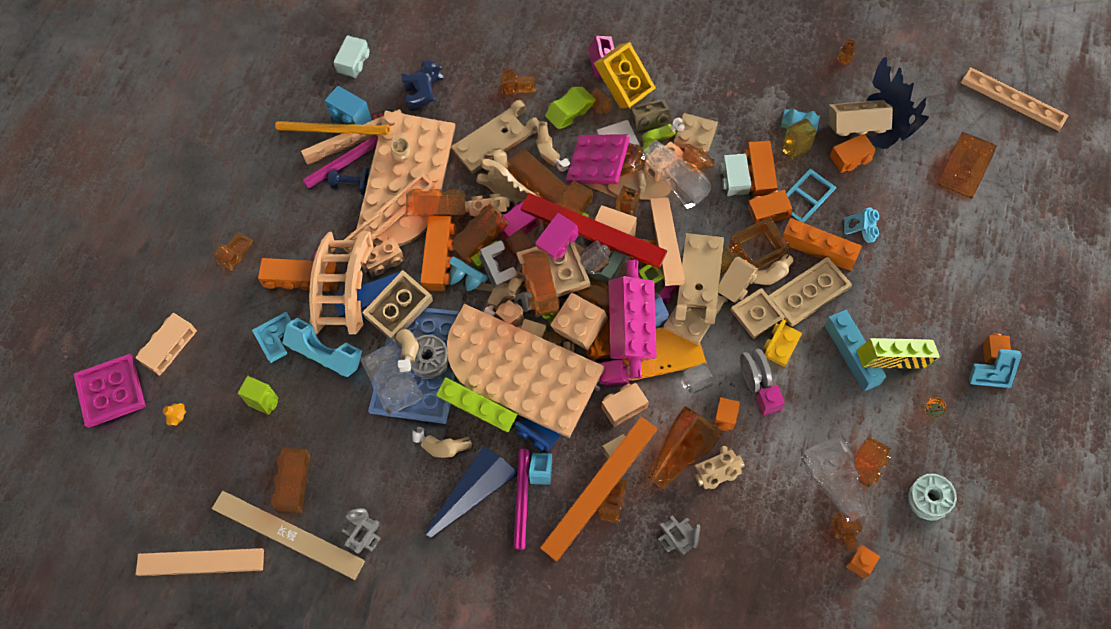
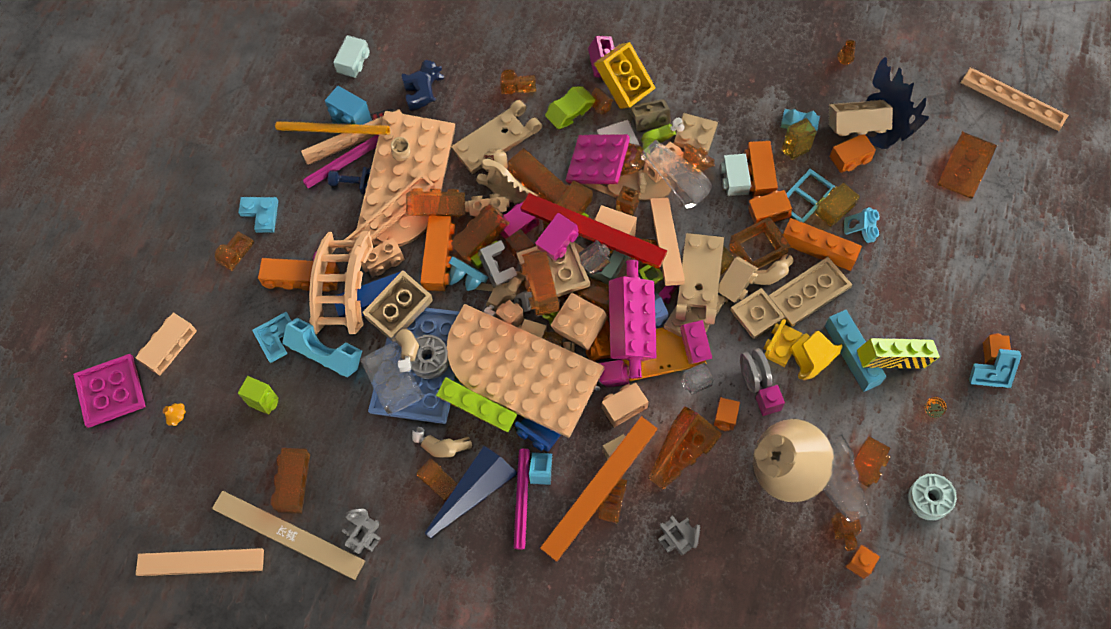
(263, 209): none -> medium azure plate
(436, 479): none -> clear orange plate
(545, 148): tan arm -> none
(695, 342): none -> dark pink brick
(719, 469): tan brick -> none
(793, 460): none -> tan cone
(813, 354): none -> yellow piece
(836, 204): none -> clear yellow brick

